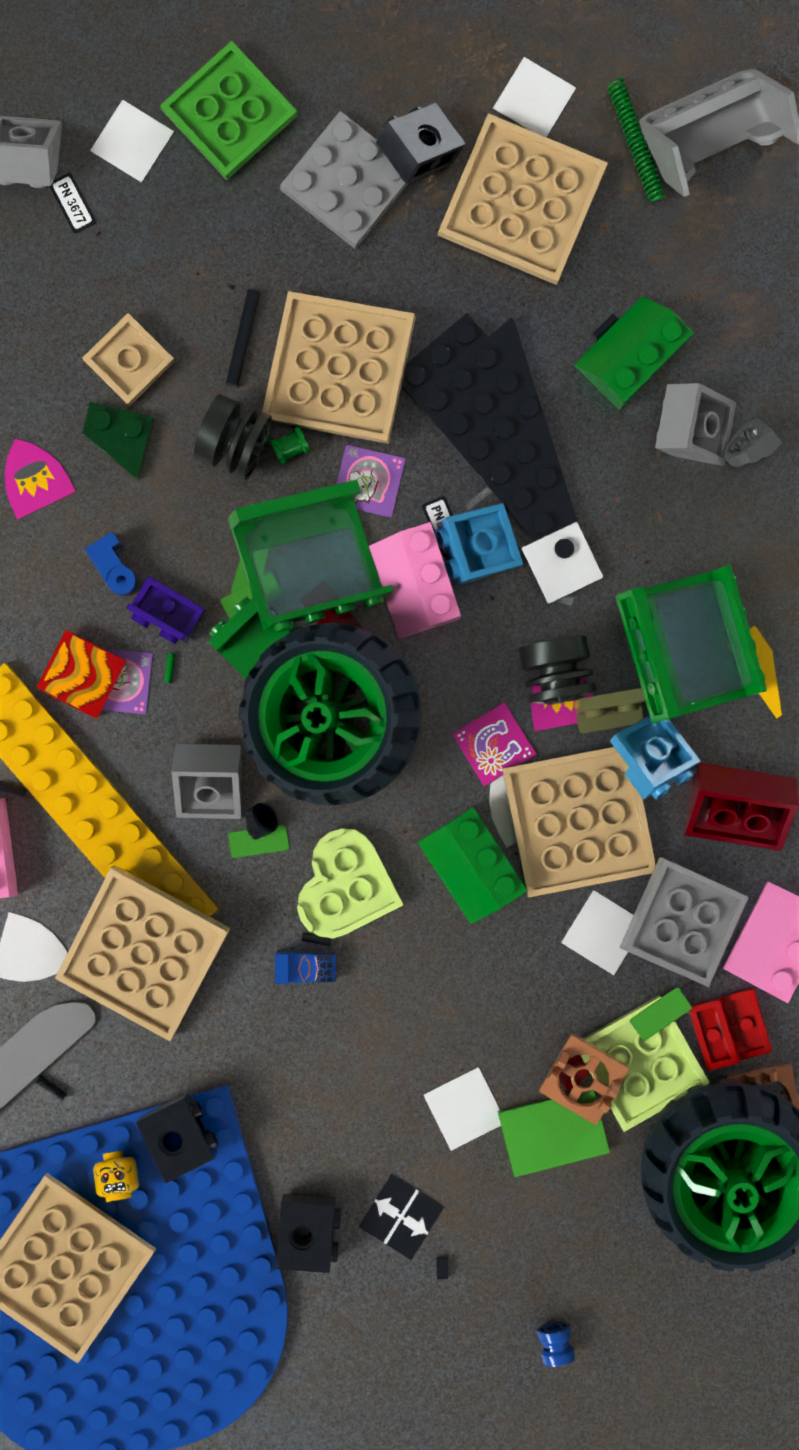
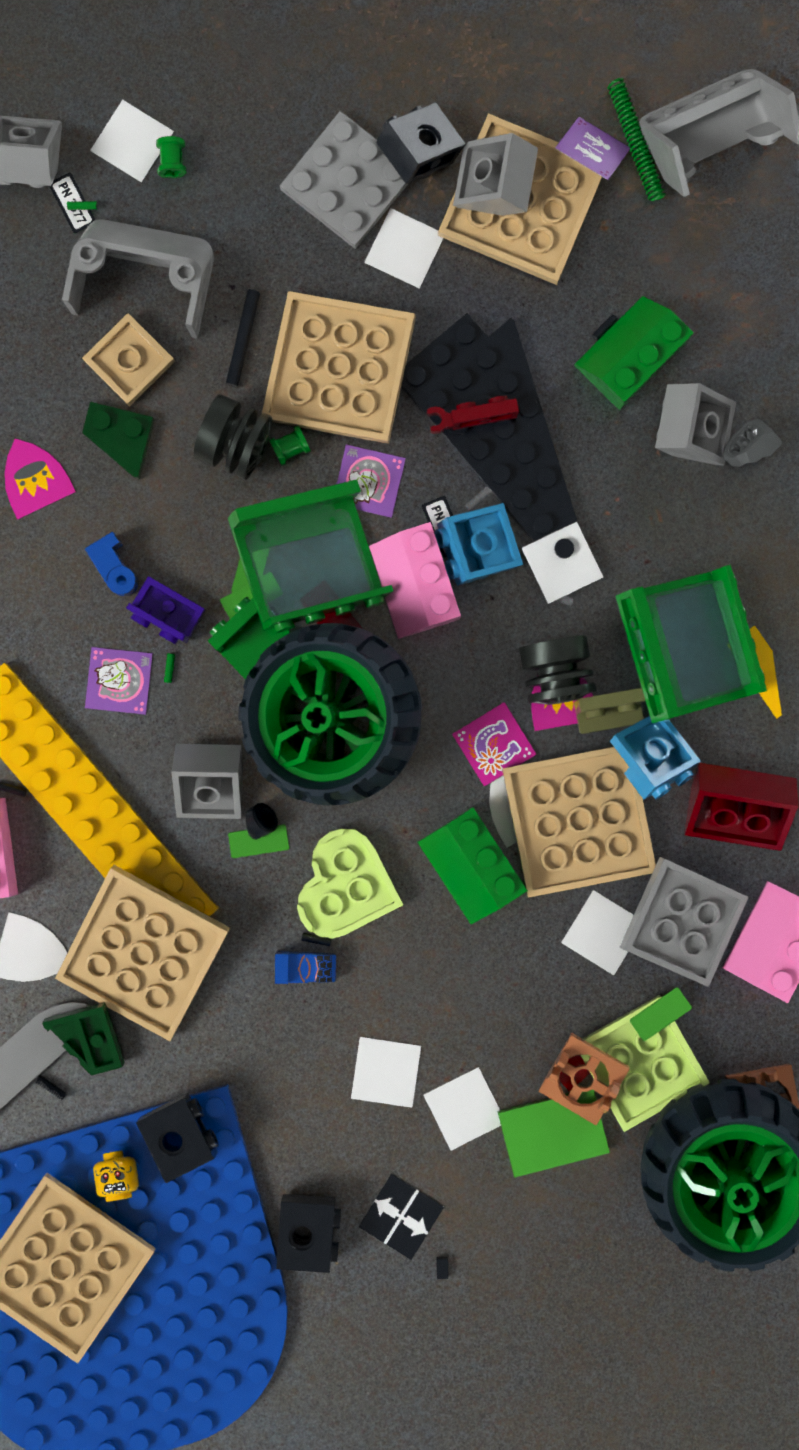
(81, 674): slope -> none
(82, 205): none -> green piece
(89, 1037): none -> dark green wing
(171, 157): none -> green bush
(186, 256): none -> light grey windscreen
(229, 110): bright green plate -> none
(386, 1072): none -> white sticker
(404, 248): none -> white sticker
(470, 415): none -> dark red plate
(496, 175): none -> light grey slope
(534, 97): white sticker -> none
(556, 1344): blue wheel -> none
(593, 148): none -> medium lavender sticker
(730, 1028): red slope -> none

